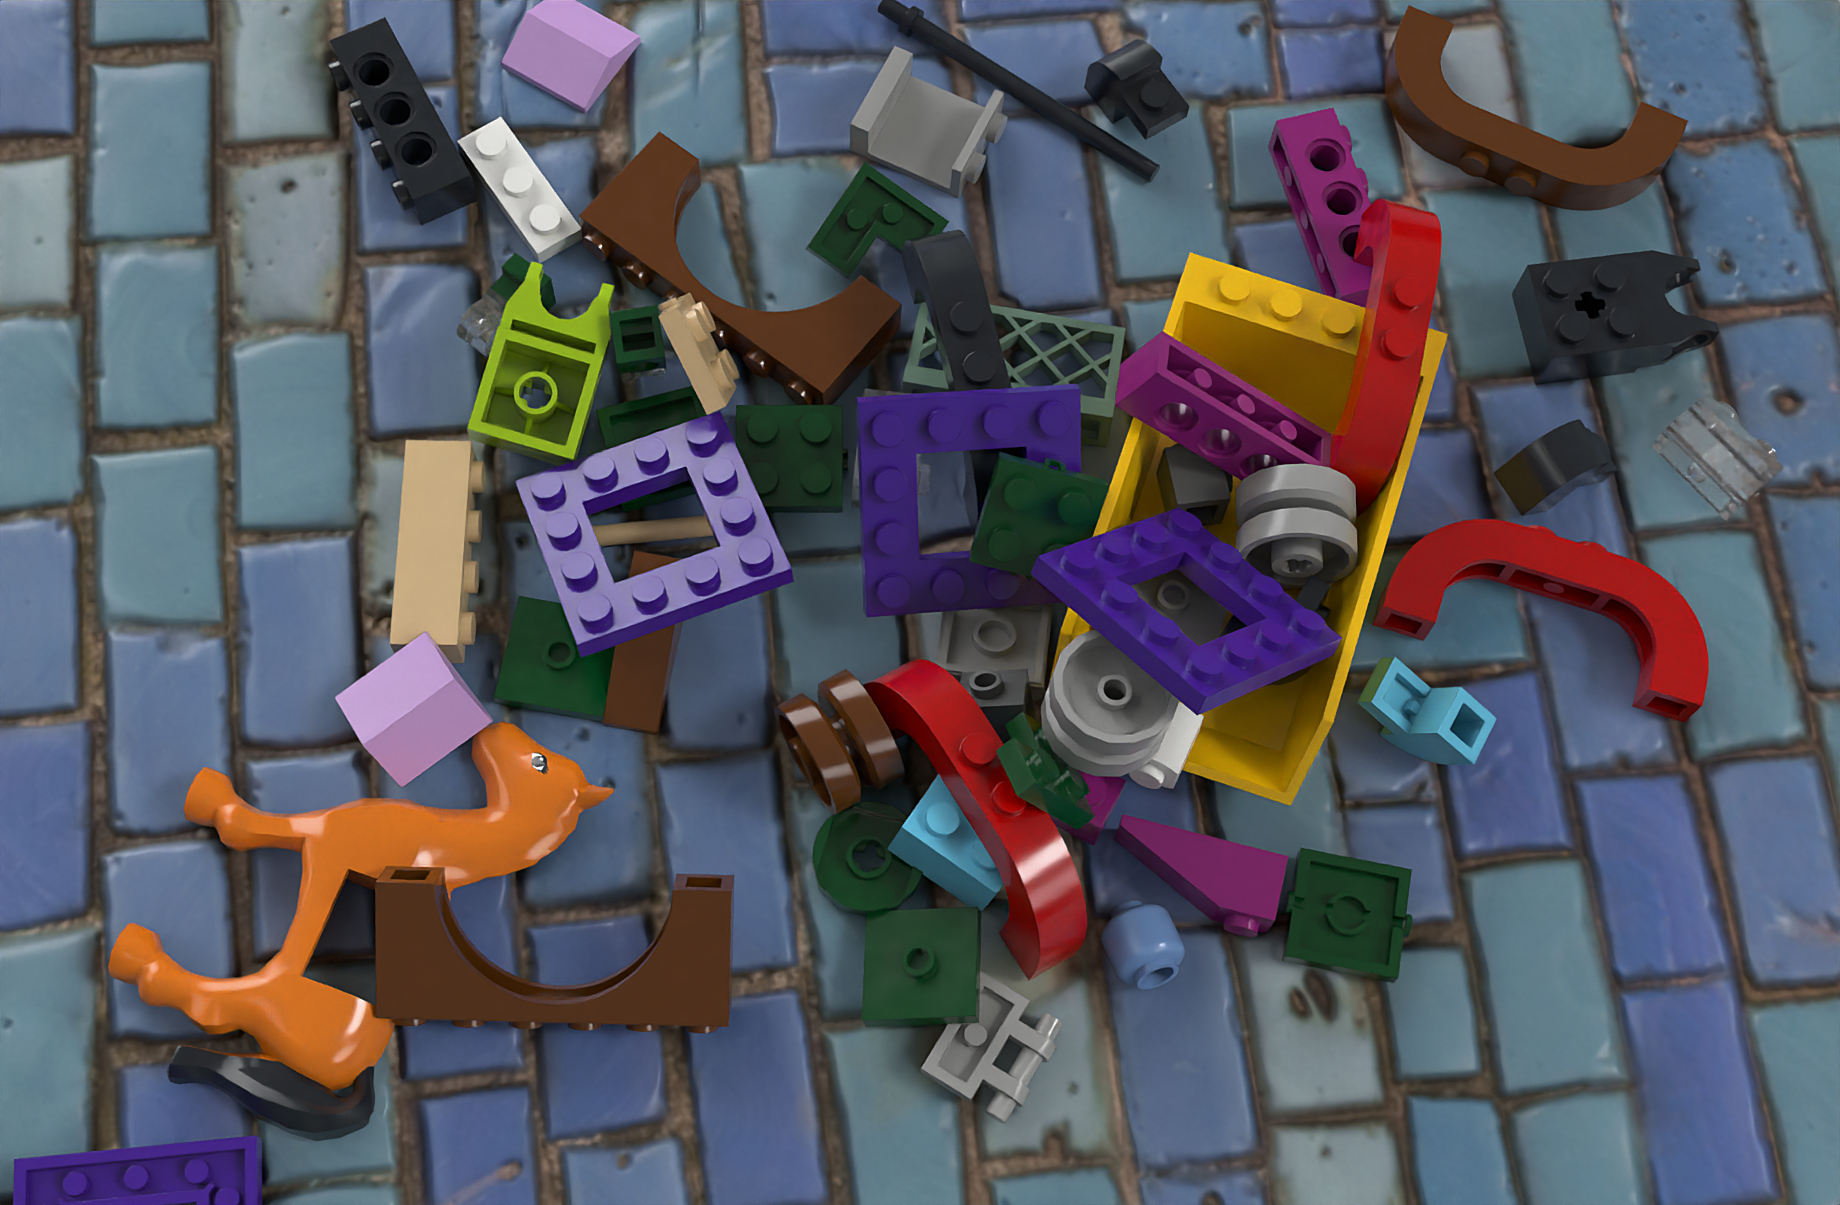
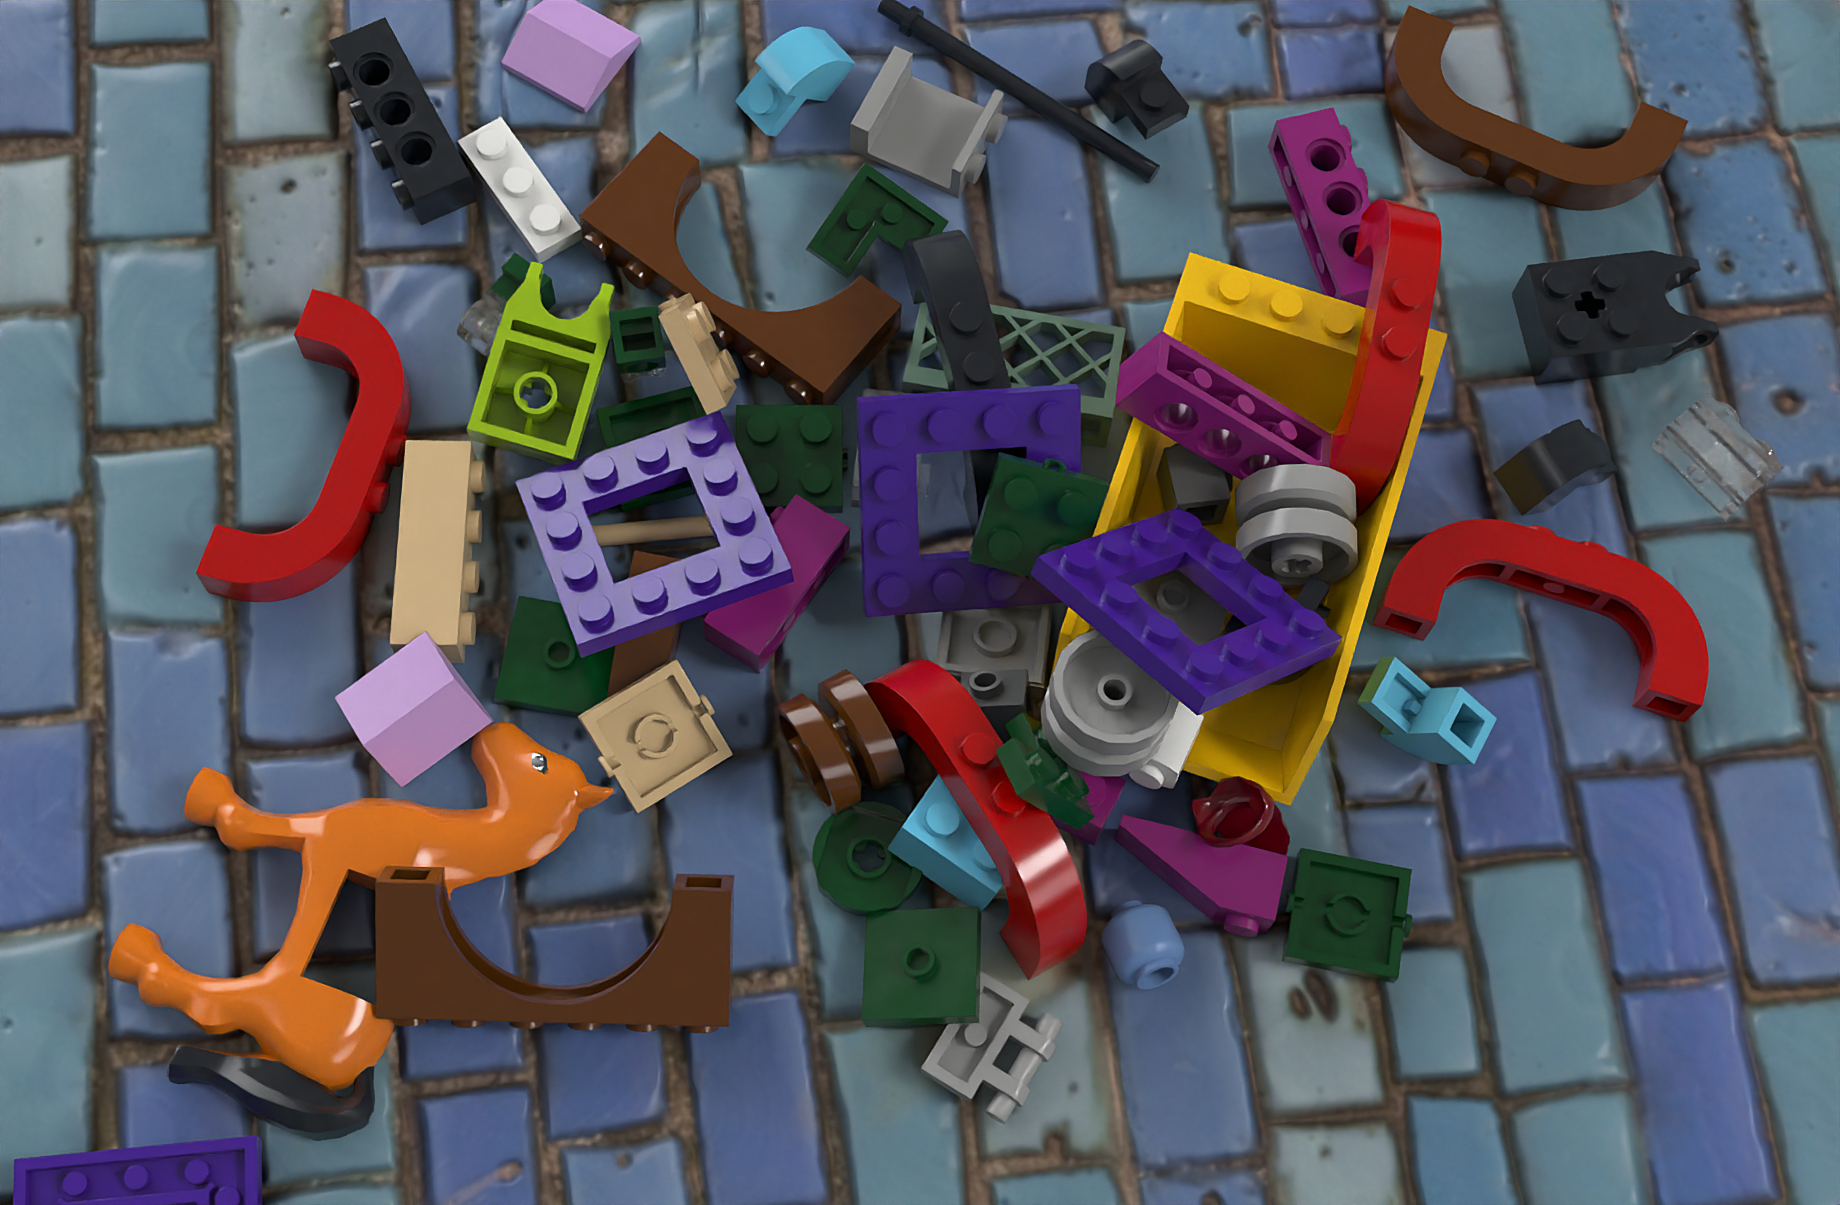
(357, 485): none -> red arch
(655, 735): none -> tan plate
(758, 625): none -> magenta brick
(793, 69): none -> medium azure brick
(1242, 815): none -> dark red piece

